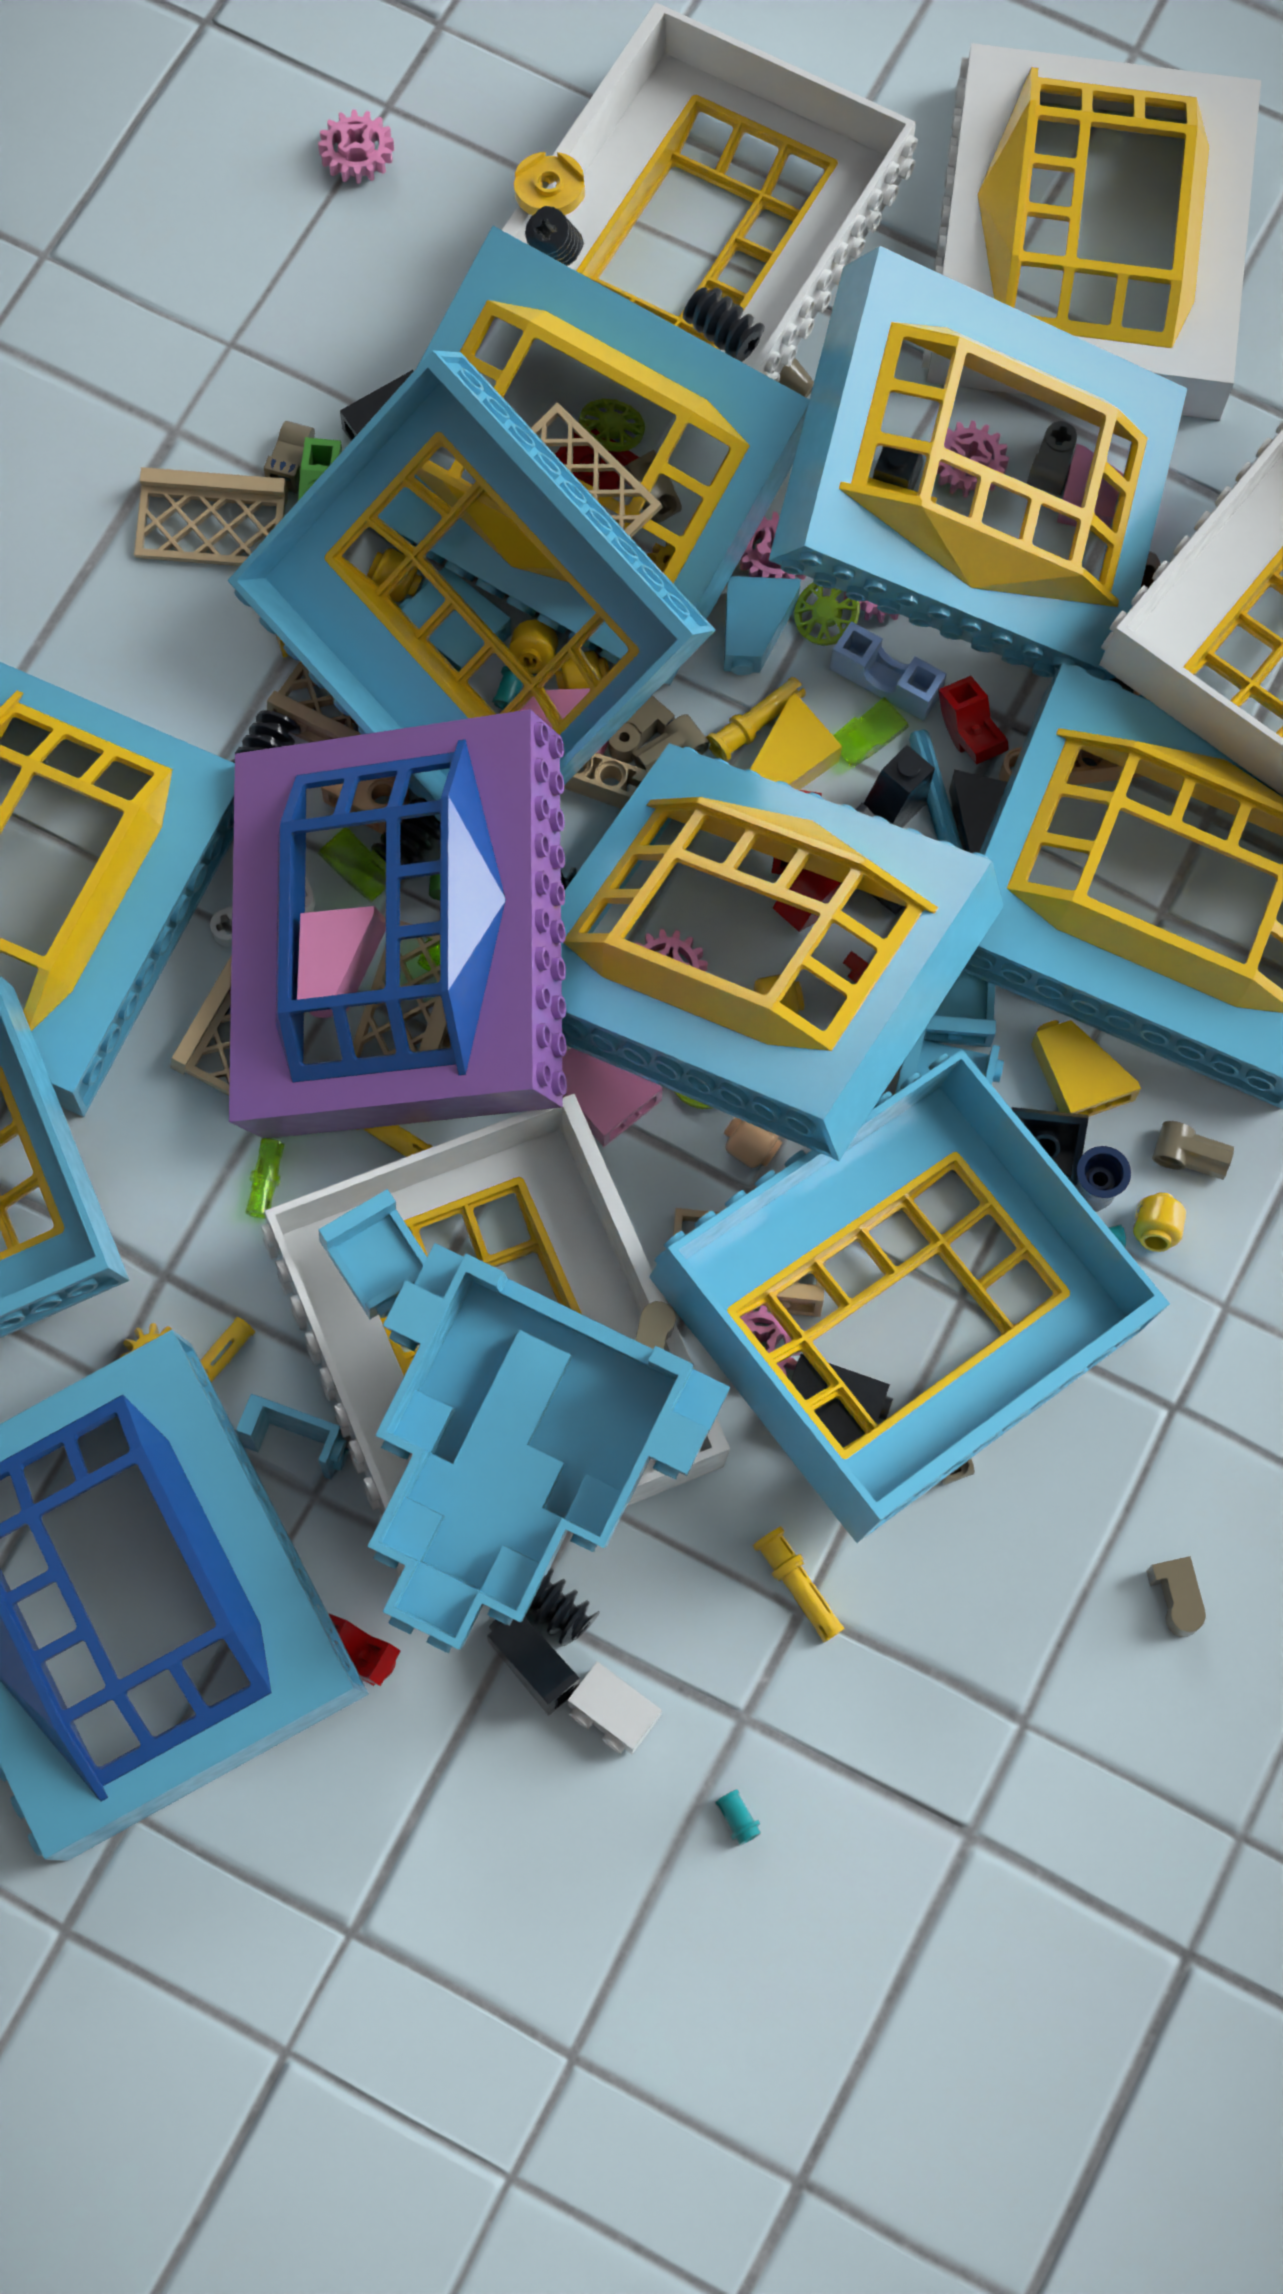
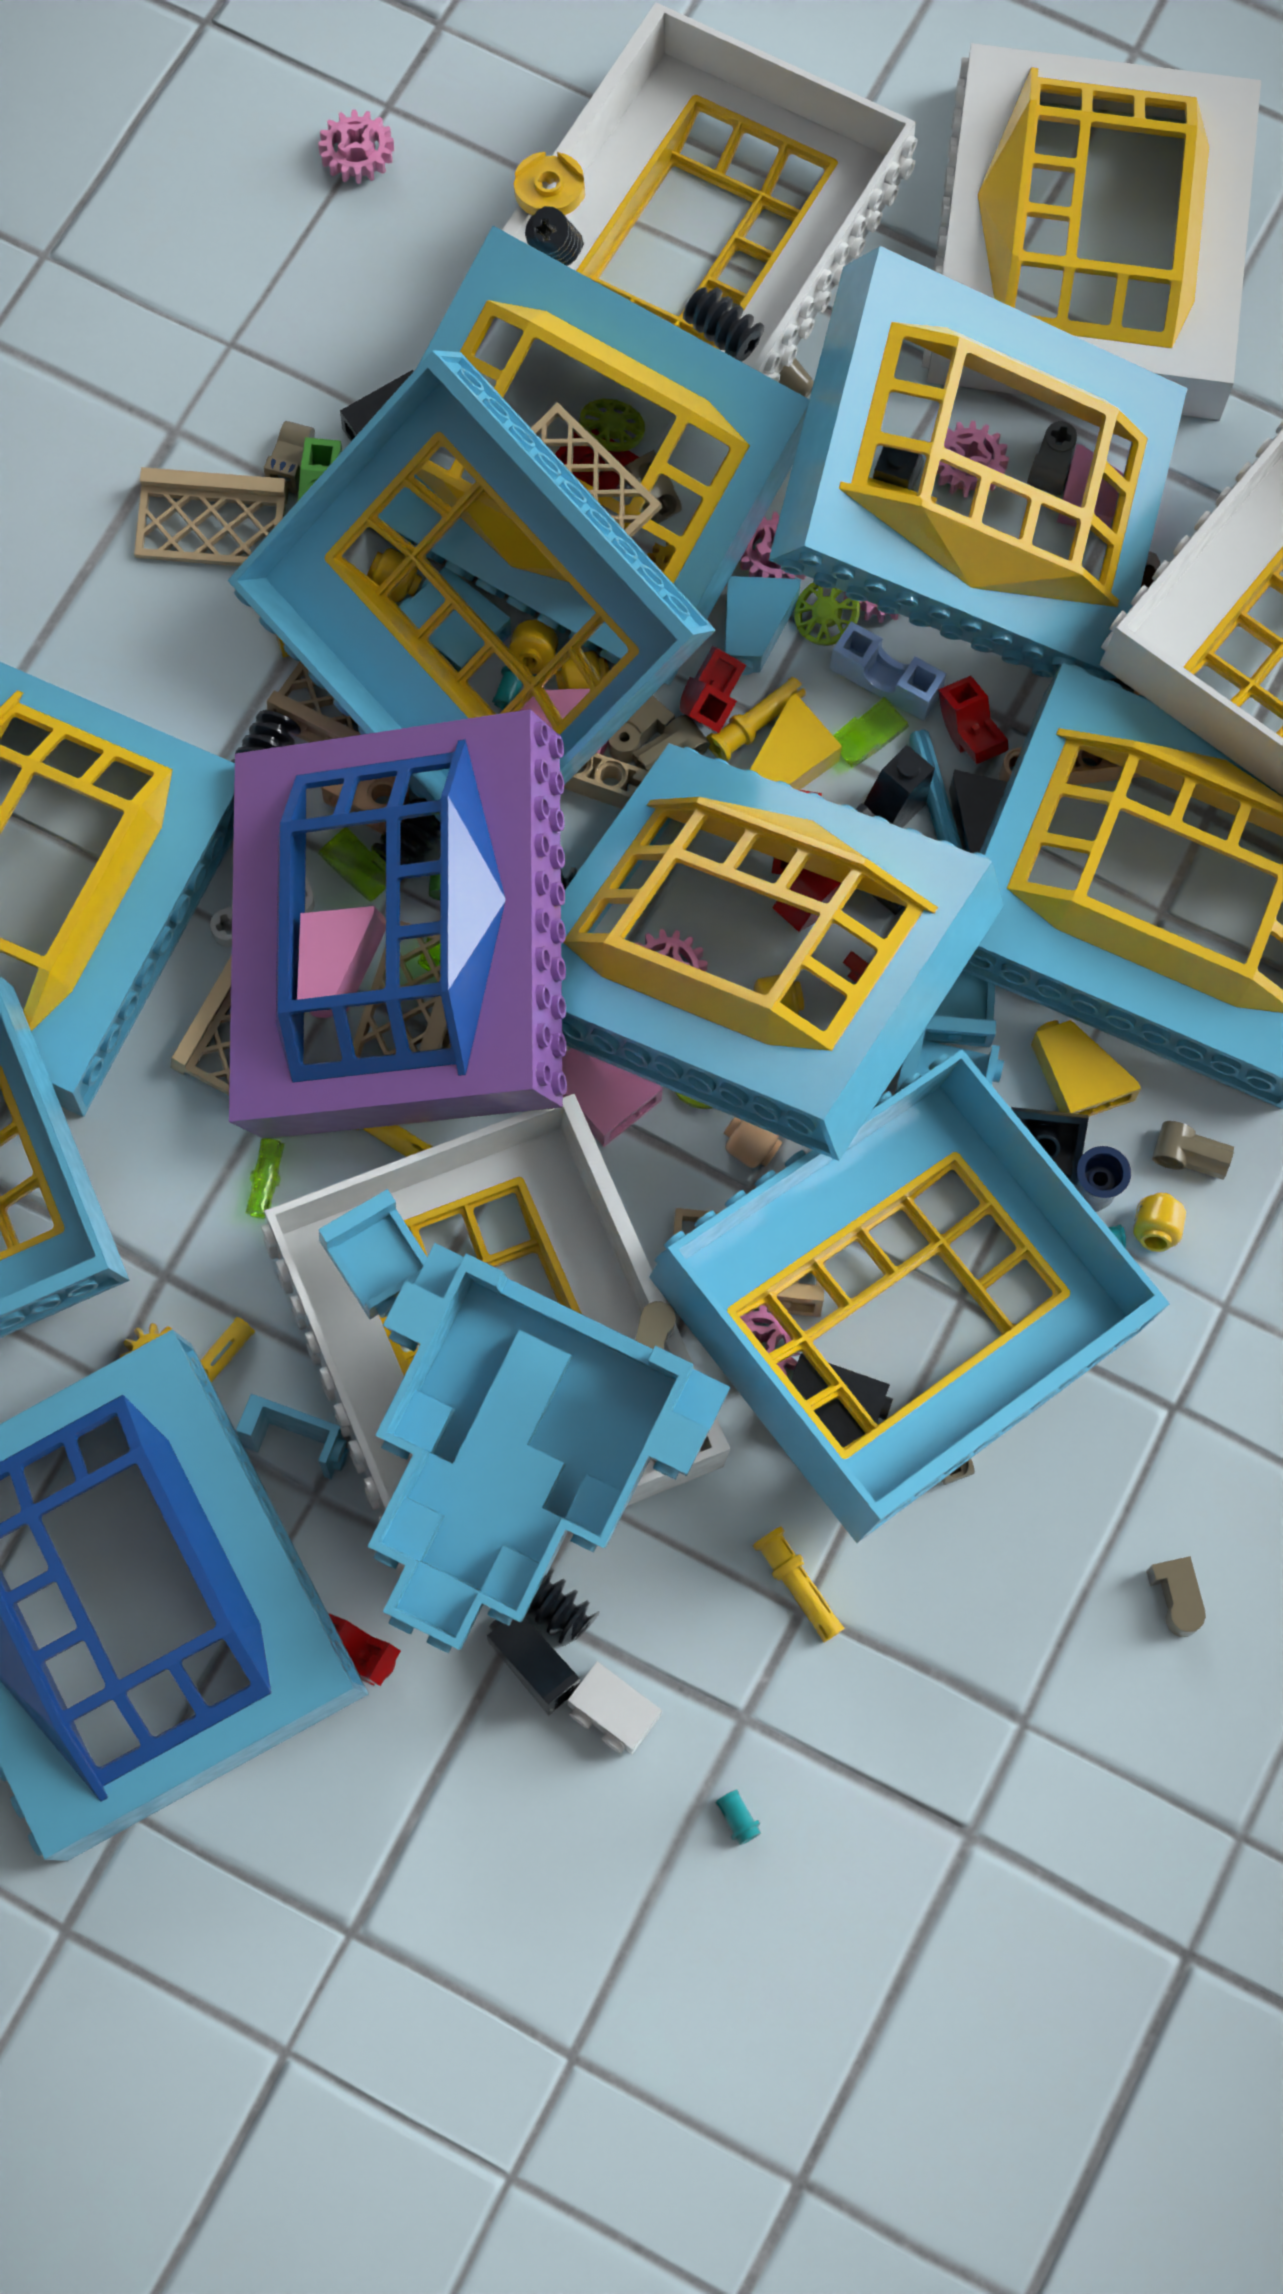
(708, 694): none -> red brick

